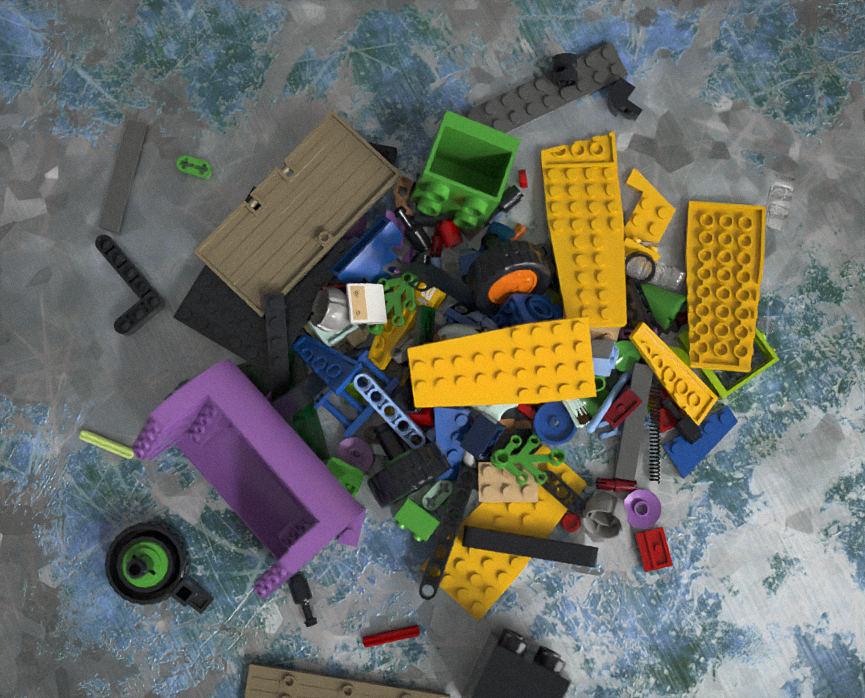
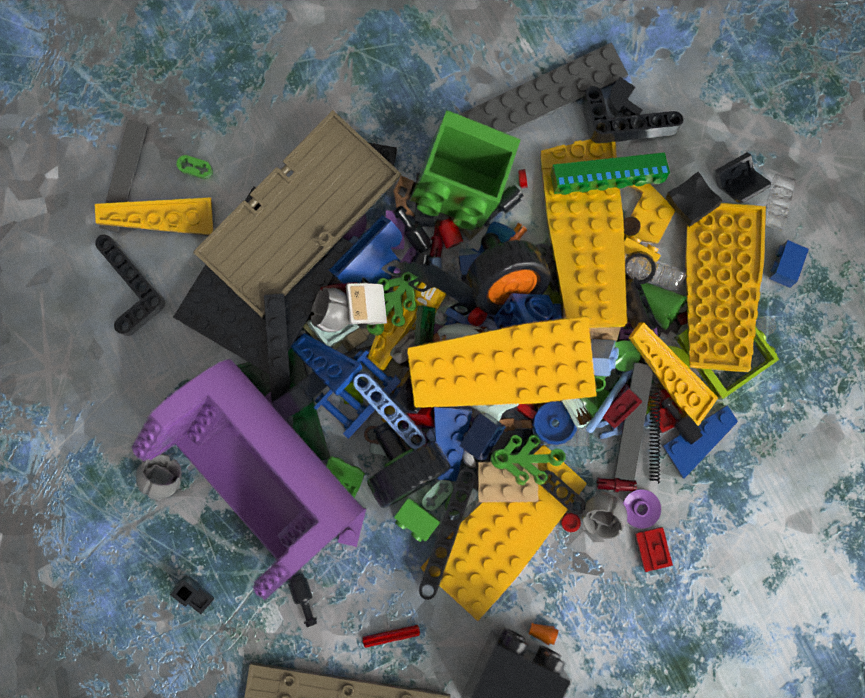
(106, 444): yellowish green axle -> none
(147, 562): black wheel -> none
(162, 470): none -> light grey piece
(174, 215): none -> yellow wing
(347, 449): lavender dish -> none
(477, 317): none -> red tile
(530, 546): black beam -> none
(544, 633): none -> orange cone
(565, 72): black wheel -> none
(609, 173): none -> green brick
(626, 123): none -> black beam
(631, 226): none -> dark brown tile
(693, 199): none -> black brick
(740, 179): none -> black bracket
(788, 263): none -> blue brick

